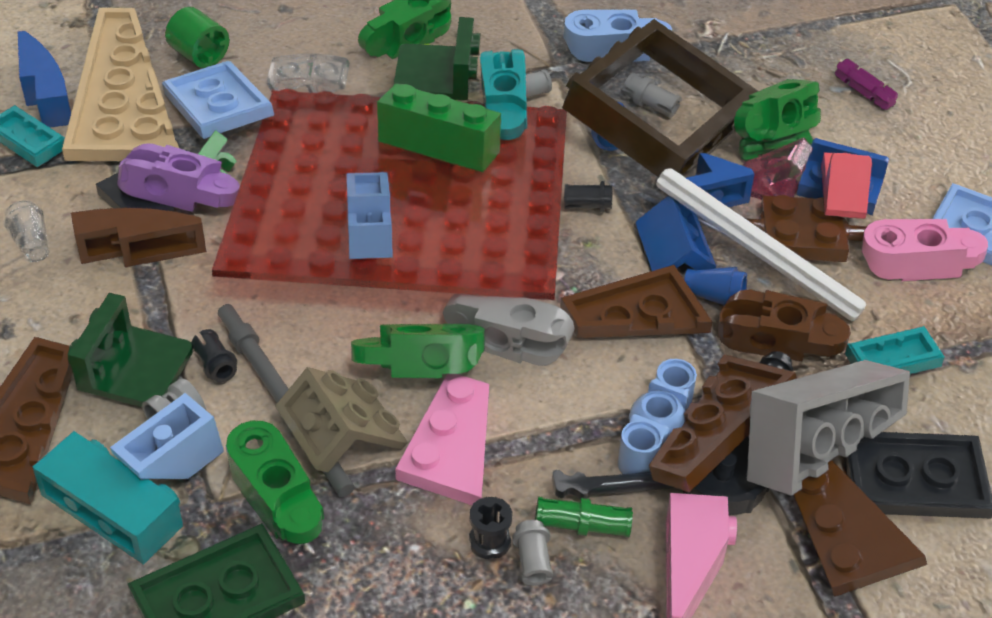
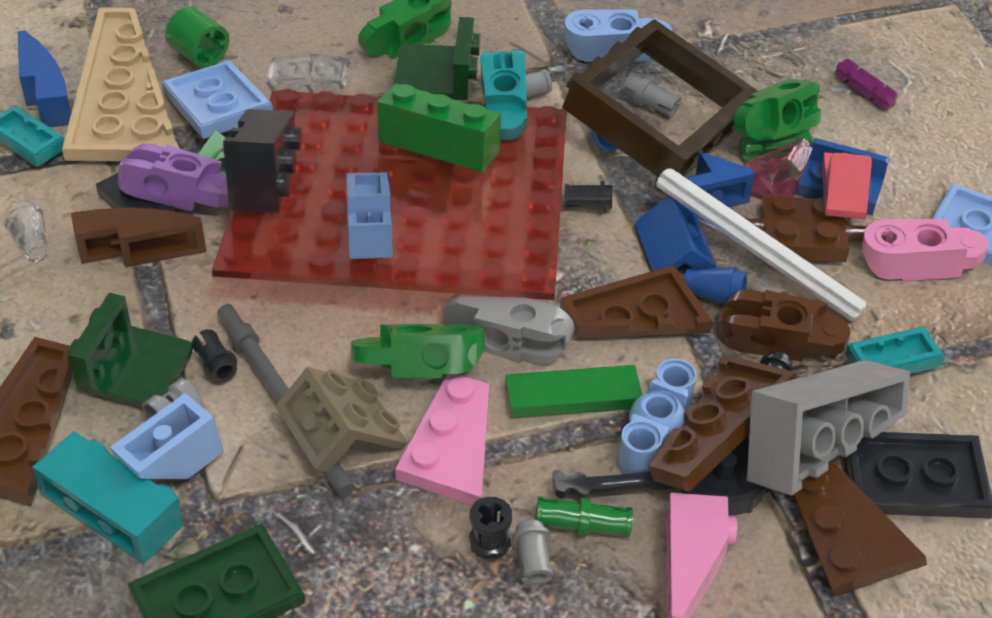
(261, 160): none -> black wedge
(274, 482): green piece -> none
(572, 391): none -> green tile

